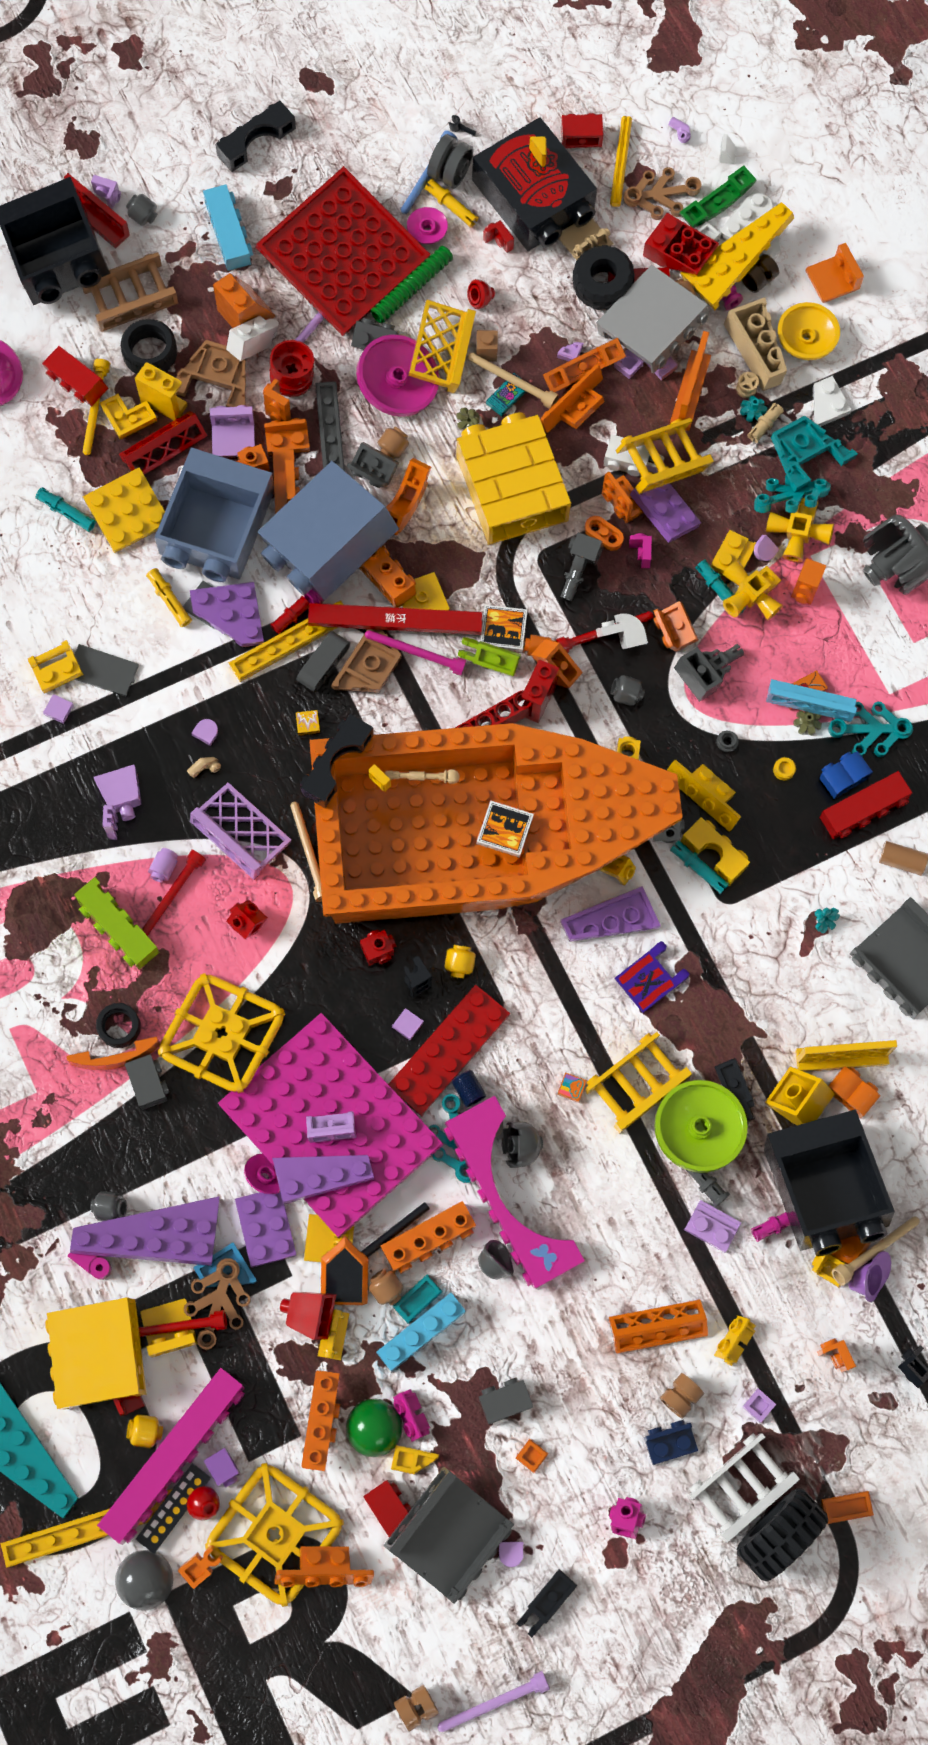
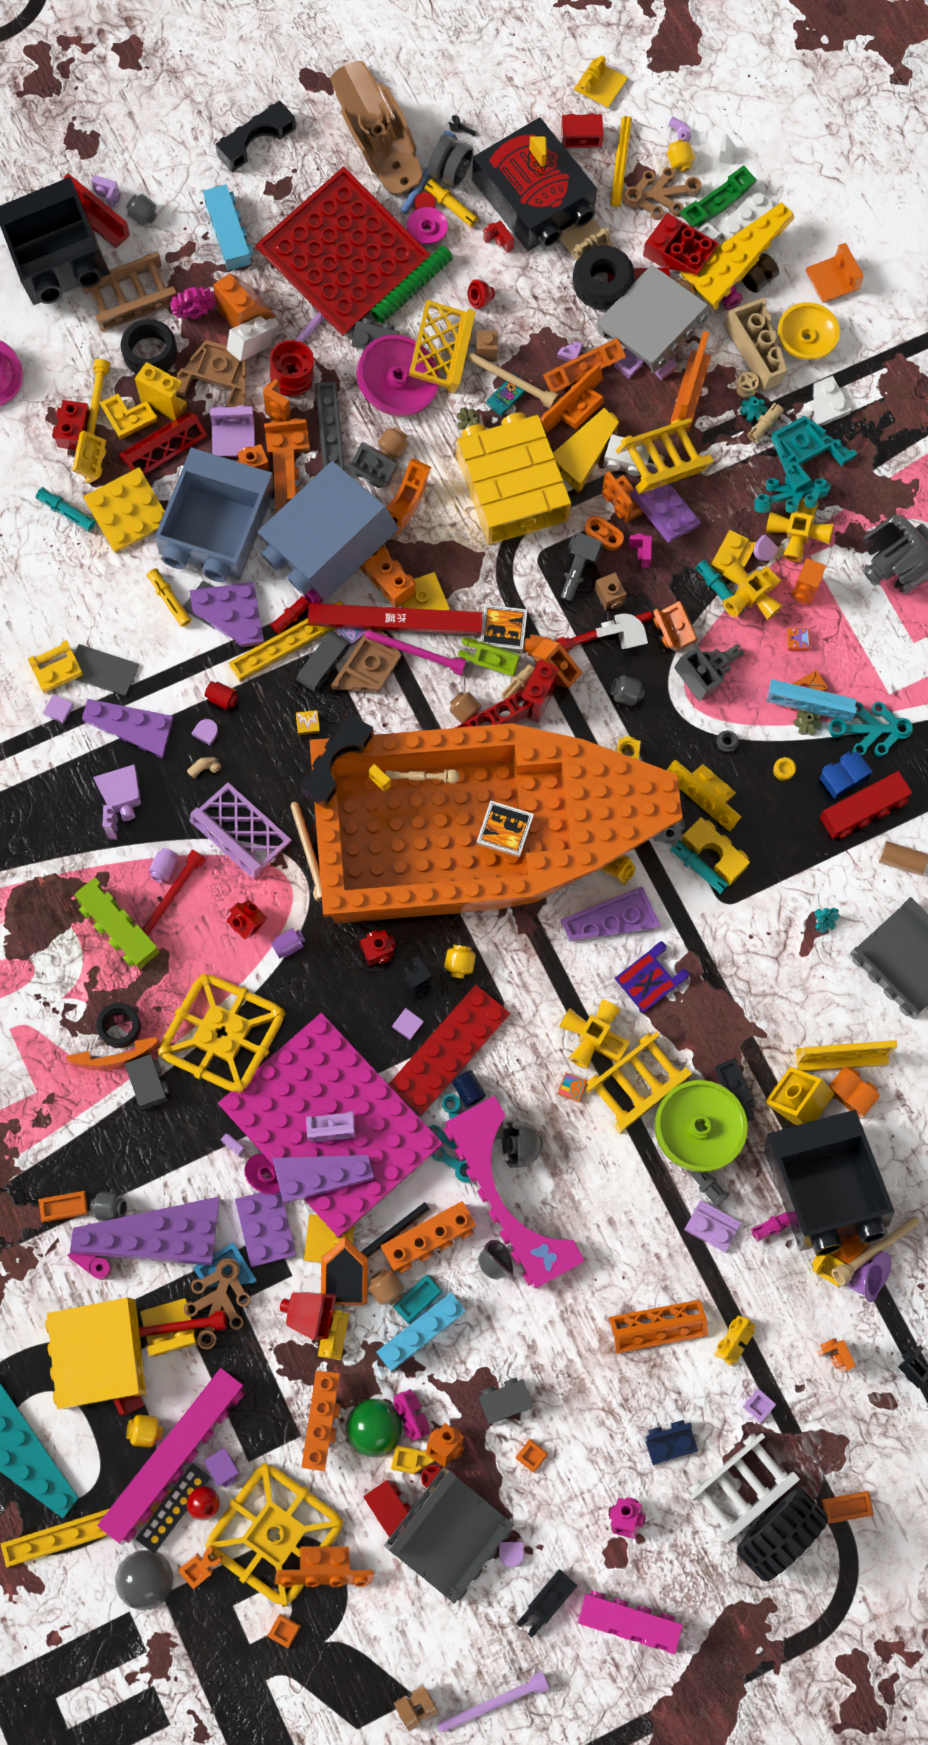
(63, 1206): none -> orange tile
(72, 420): none -> red brick
(74, 376): red brick -> none
(89, 456): none -> yellow bracket
(137, 726): none -> medium lavender wing
(193, 303): none -> dark pink gear
(221, 695): none -> red brick
(233, 1145): none -> lavender tile
(284, 1631): none -> orange tile
(288, 943): none -> medium lavender brick
(352, 635): none -> lavender tile
(377, 127): none -> medium nougat piece
(424, 200): none -> red tile
(429, 1474): none -> red wheel
(445, 1444): none -> orange brick
(464, 706): none -> medium nougat head
(519, 682): none -> tan axle
(585, 448): none -> yellow slope
(595, 1035): none -> yellow brick
(600, 82): none -> yellow hinge
(610, 591): none -> medium nougat brick
(629, 1623): none -> dark pink wedge
(680, 155): none -> yellow head
(682, 1395): medium nougat wheel -> none
(798, 639): none -> tile

